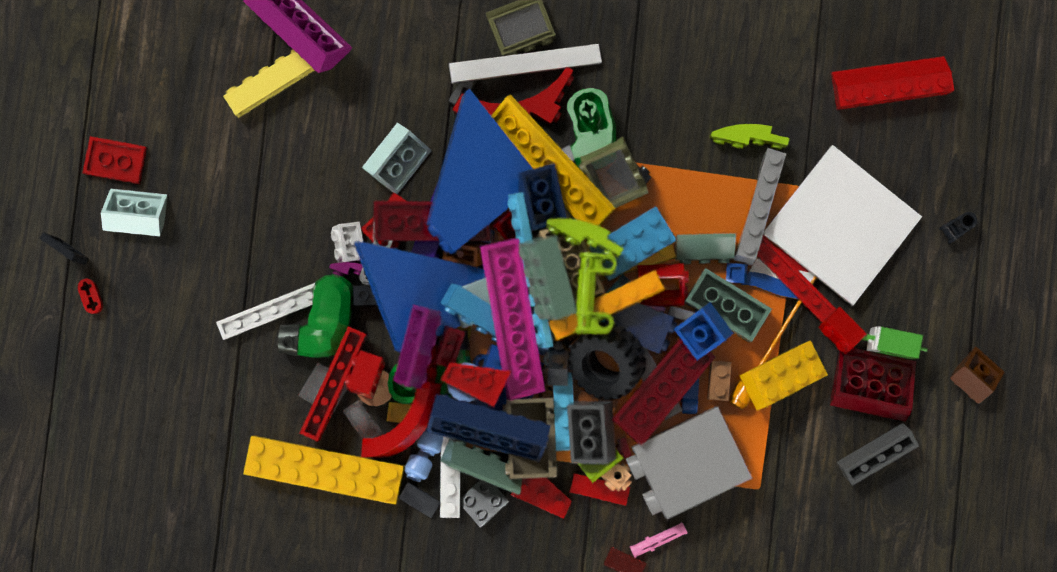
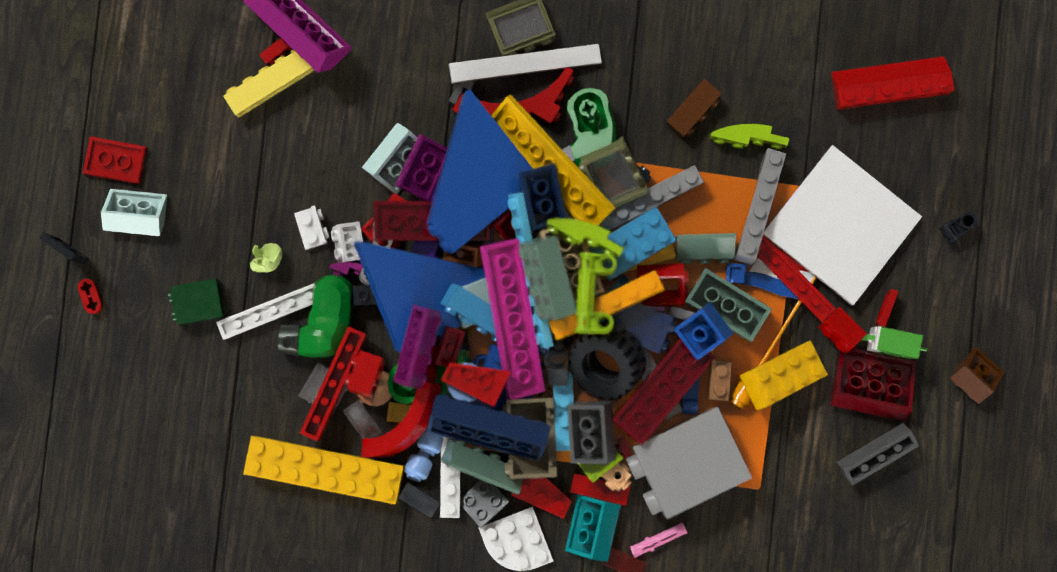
(196, 301): none -> dark green brick
(266, 258): none -> yellowish green hair
(275, 51): none -> red piece
(311, 227): none -> white bracket
(422, 168): none -> magenta tile
(517, 541): none -> white plate
(592, 528): none -> teal slope
(657, 196): none -> light grey brick
(694, 109): none -> reddish brown brick
(886, 308): none -> red tile

